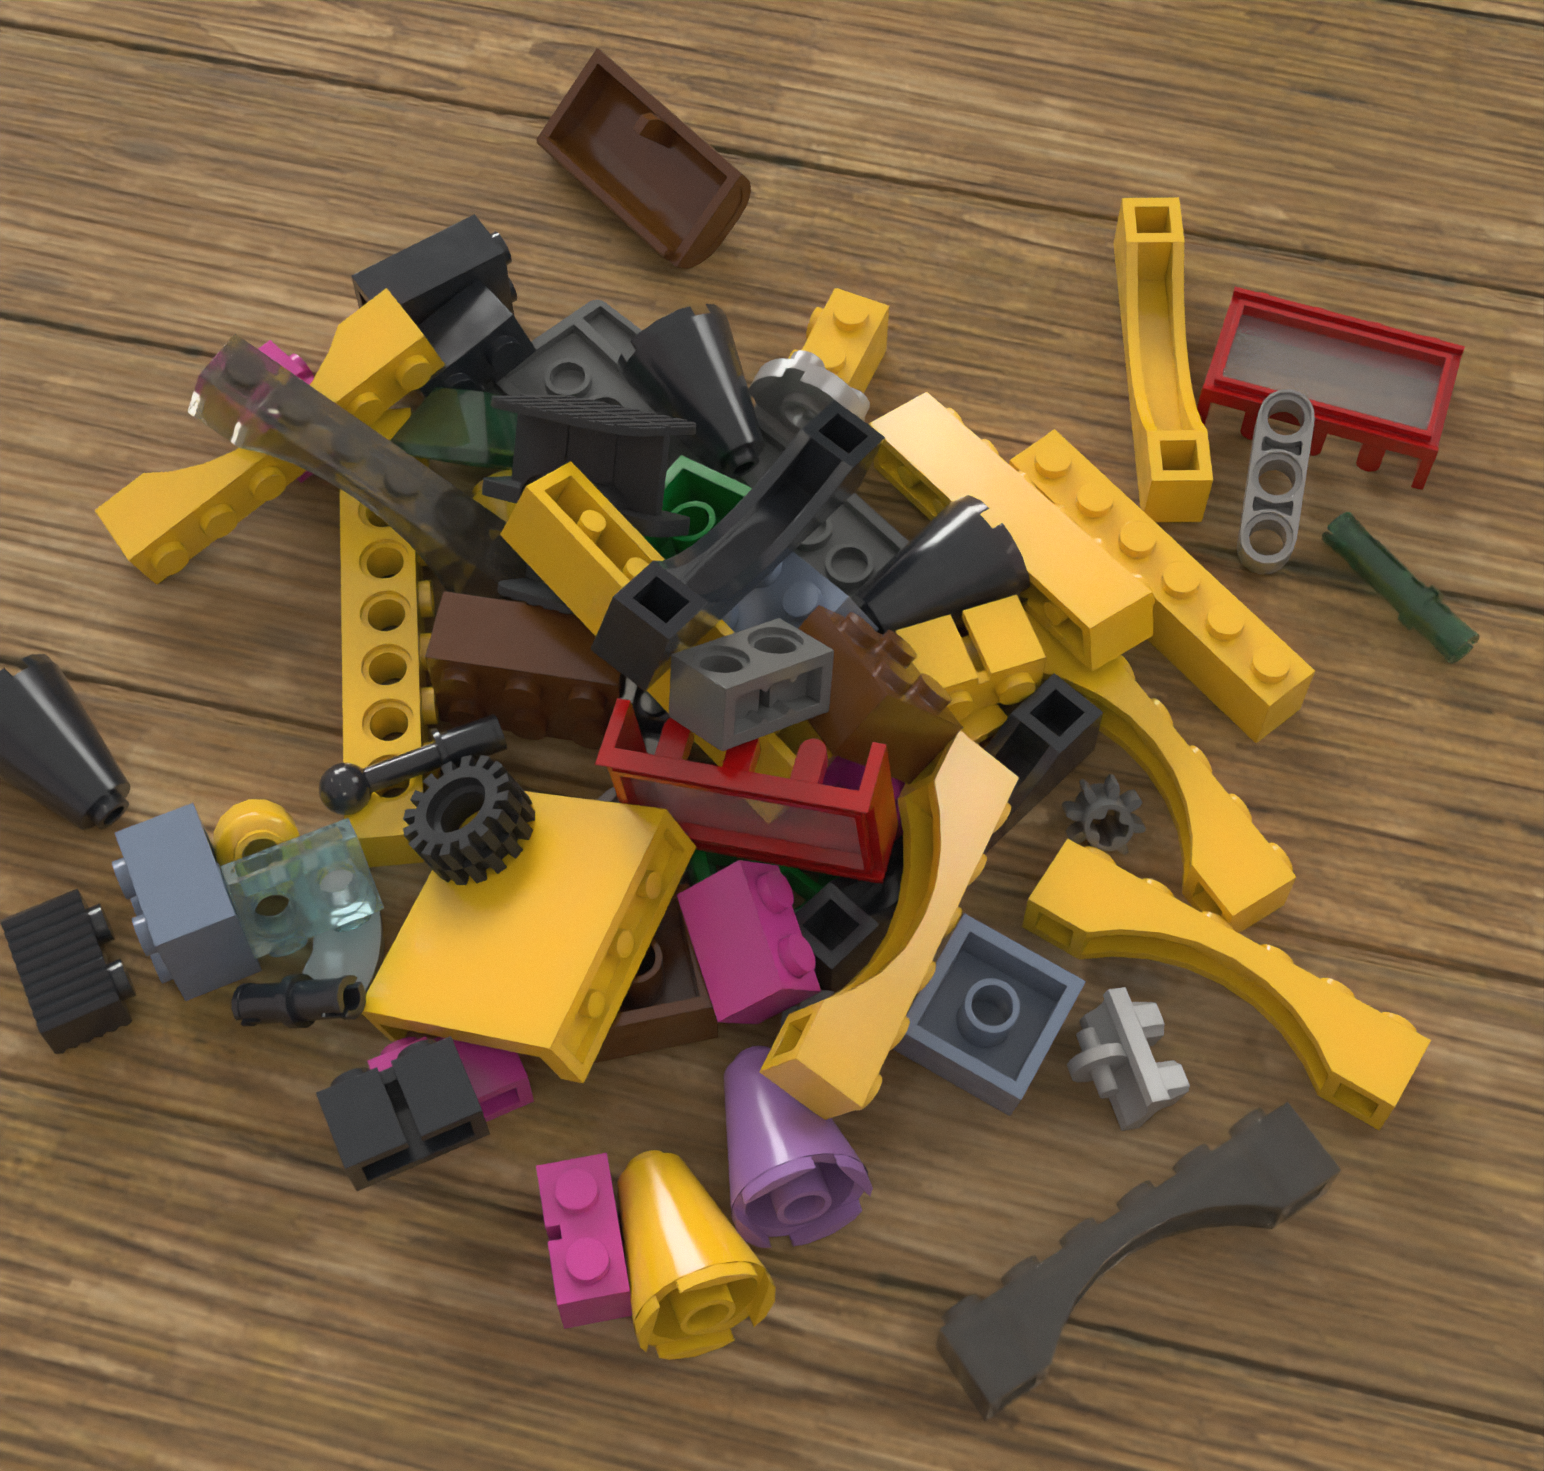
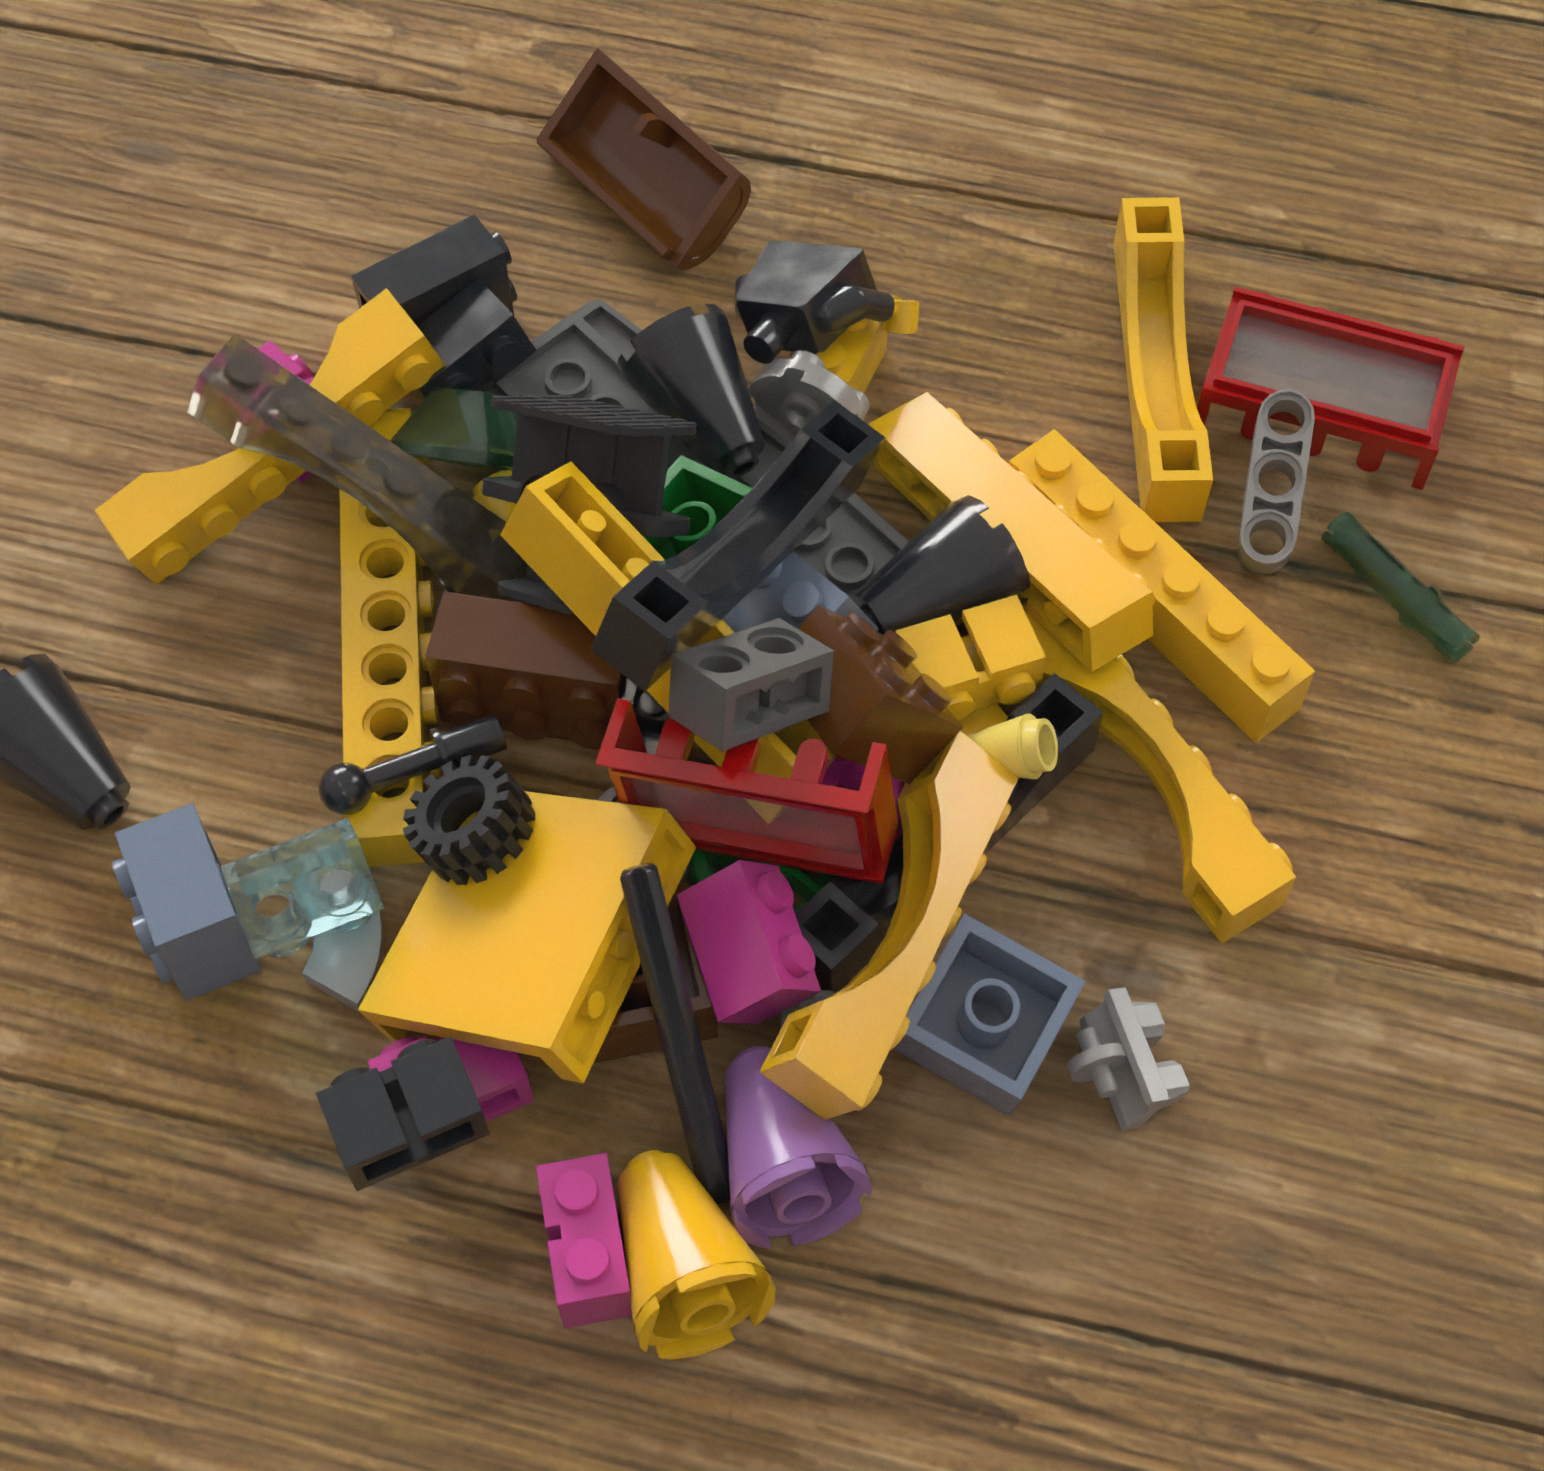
(67, 970): black brick -> none
(250, 829): yellow head -> none
(298, 1001): black pin -> none
(677, 1028): none -> black axle
(810, 296): none -> black torso
(1021, 744): none -> light yellow cone
(1094, 803): dark grey gear -> none
(1252, 1180): clear smoke arch -> none
(1347, 1047): yellow arch -> none

